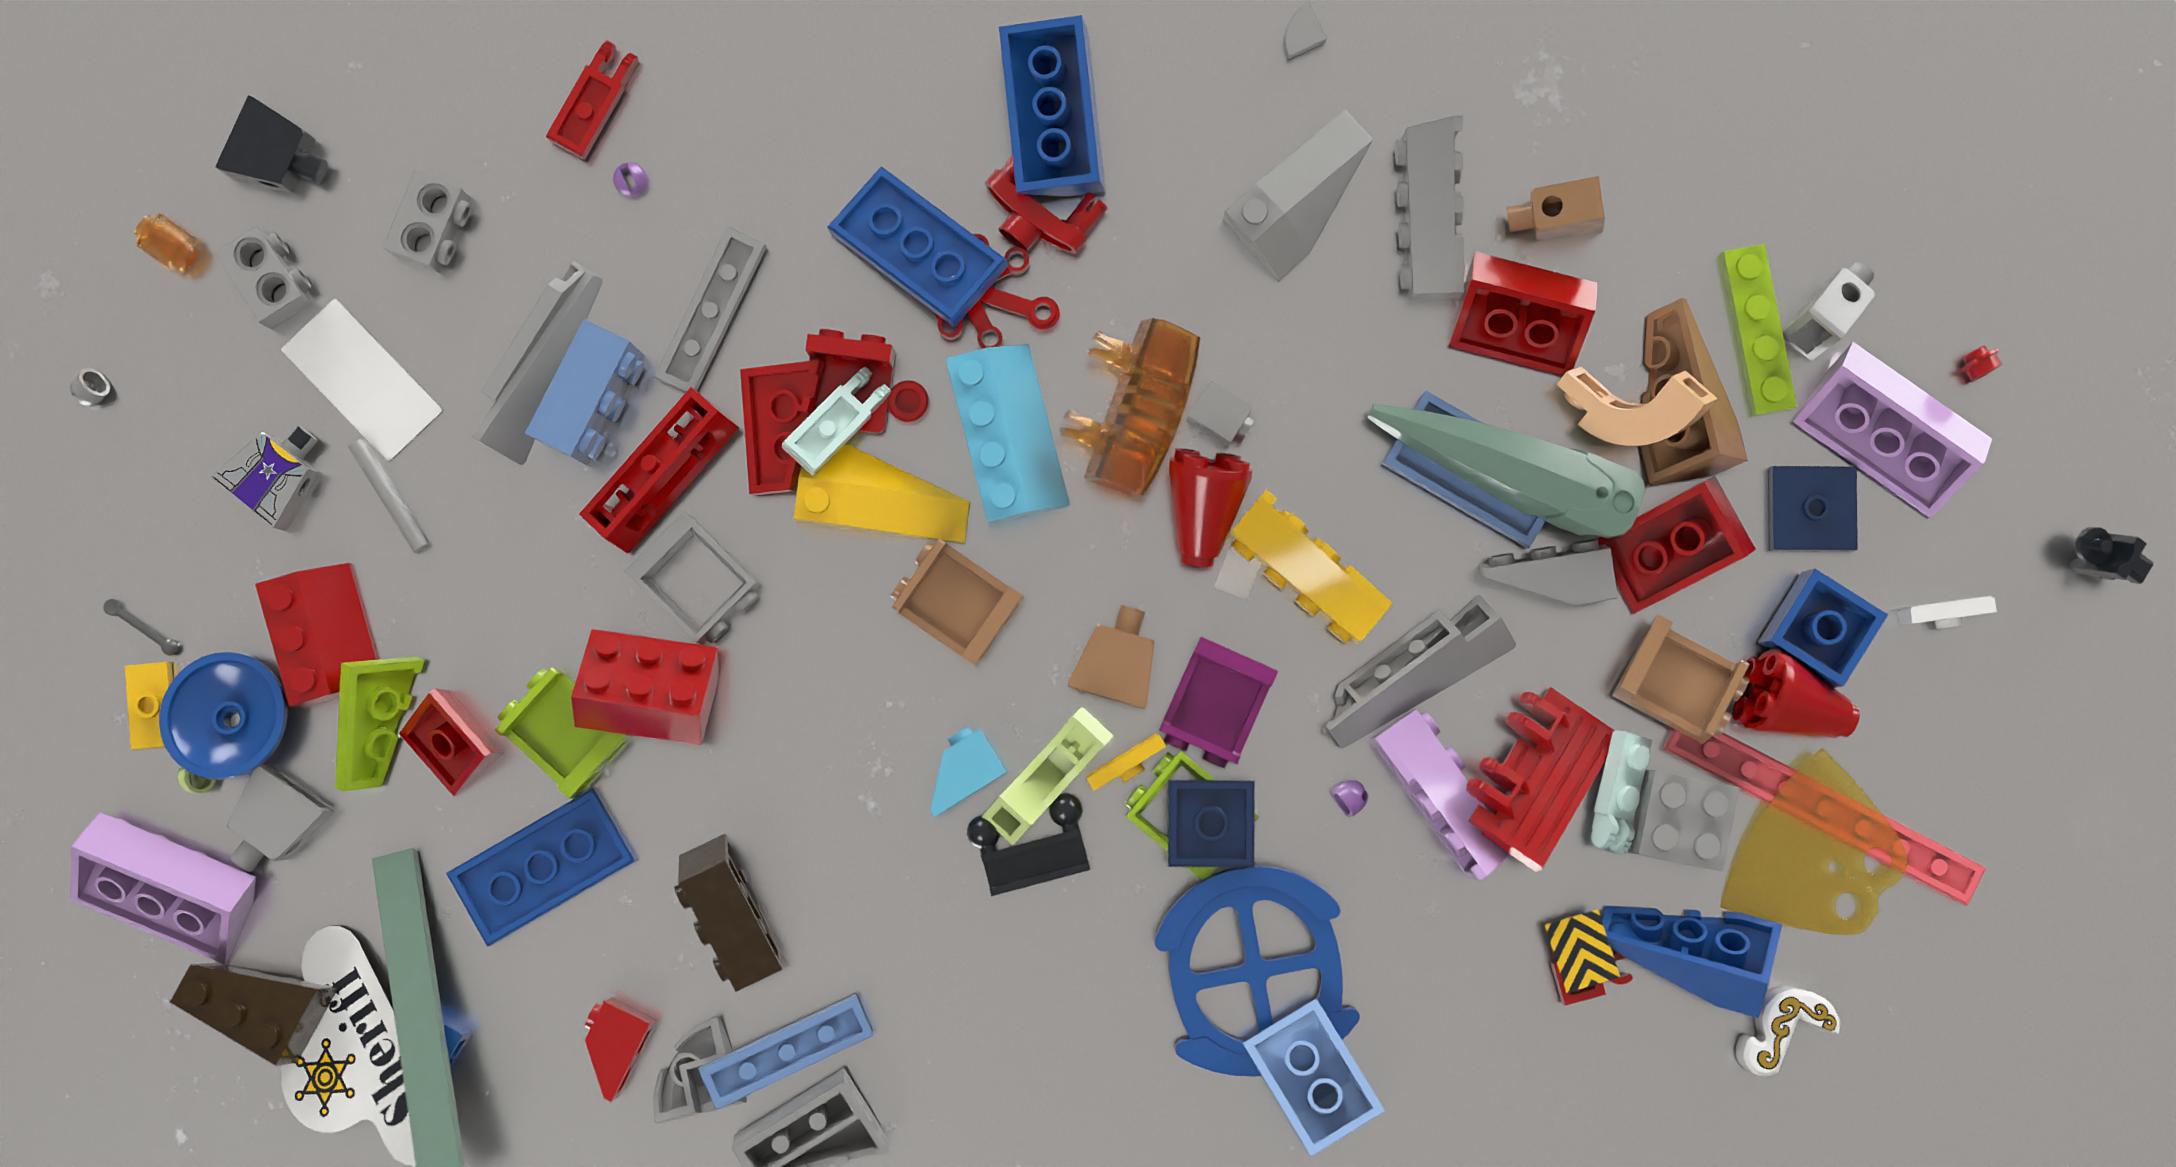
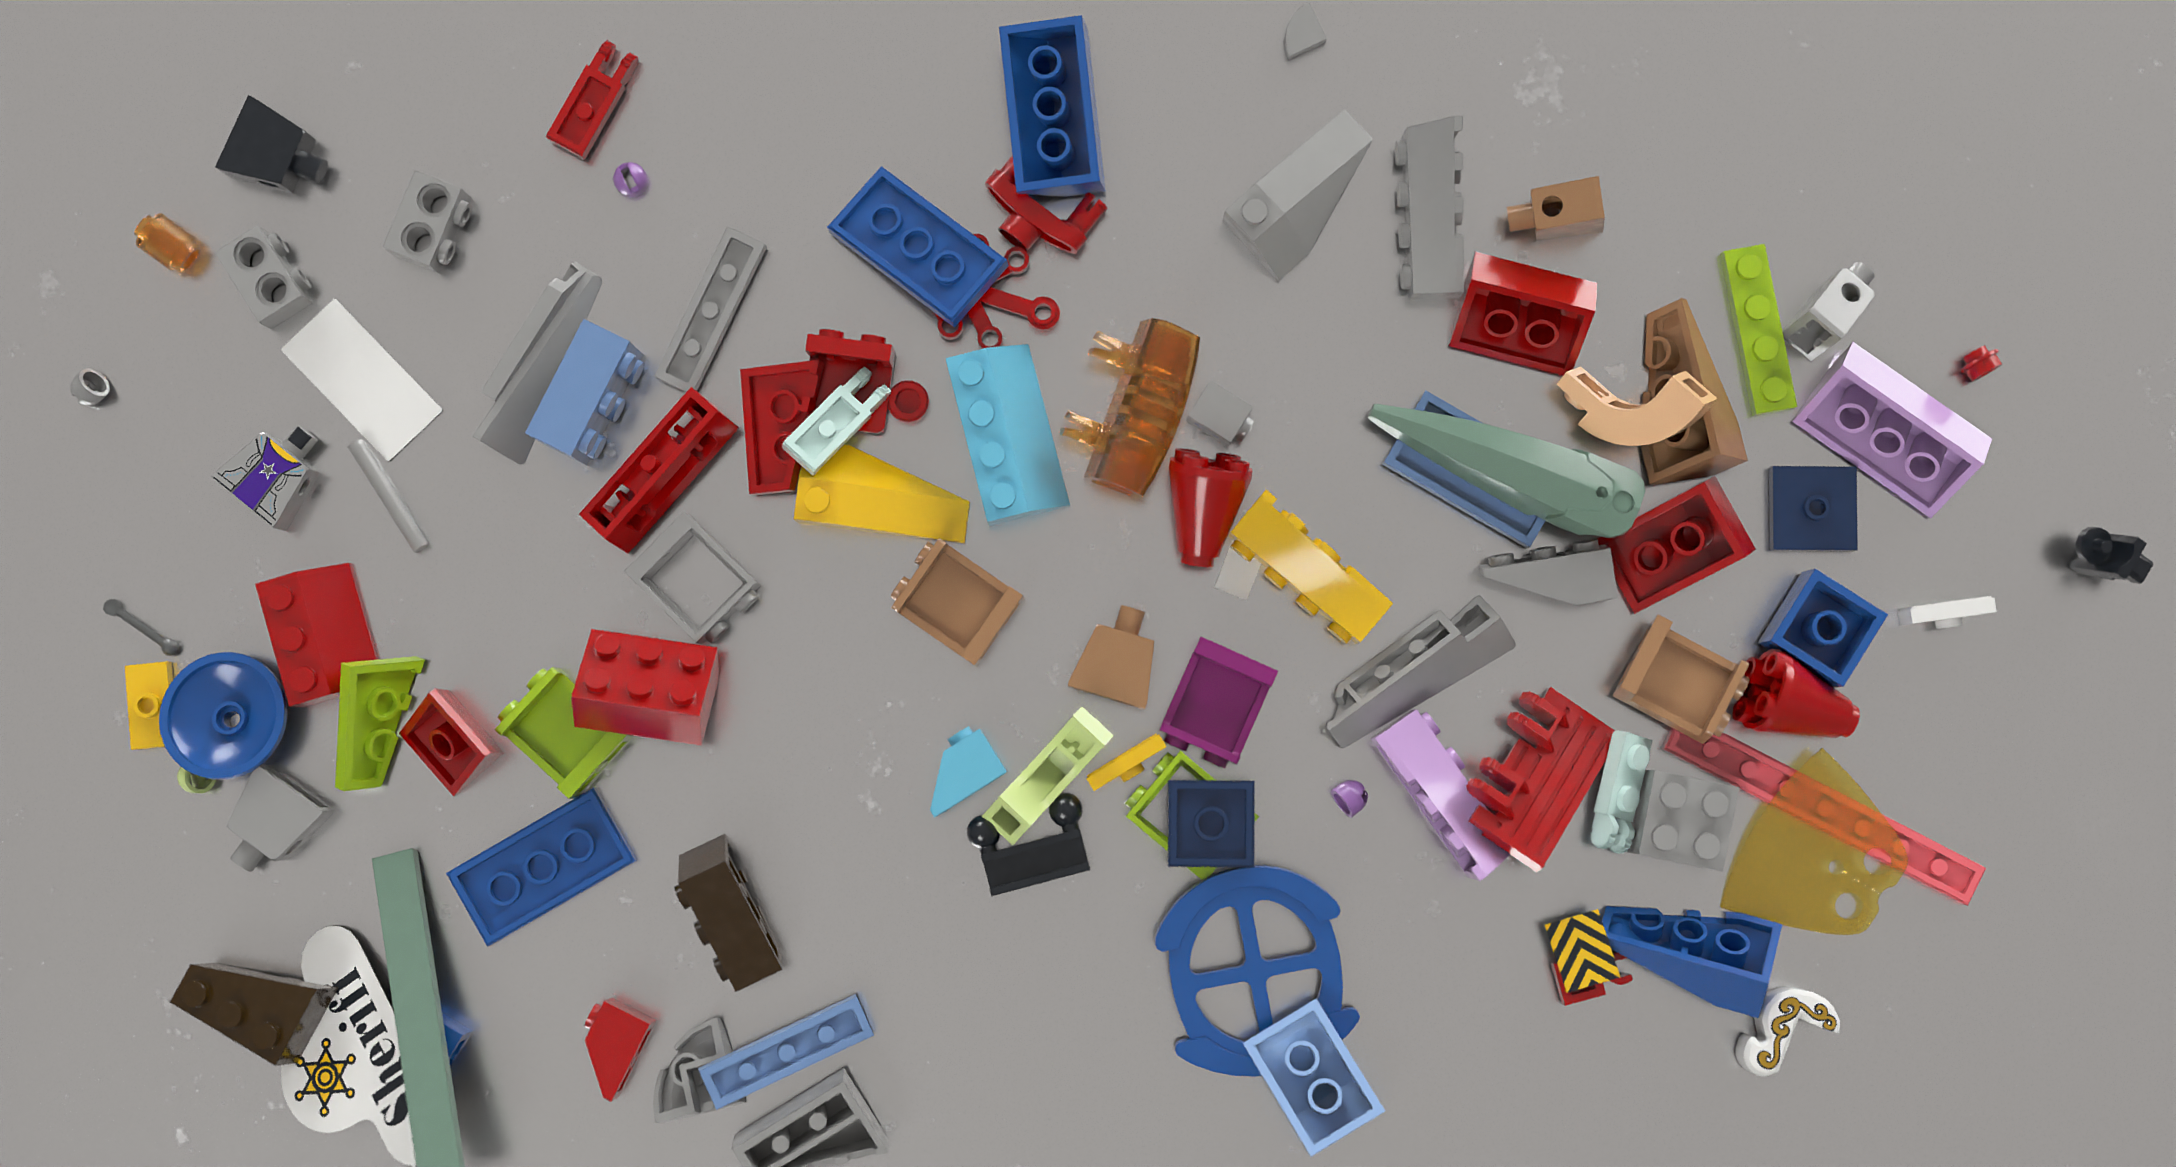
(160, 887): lavender slope -> none

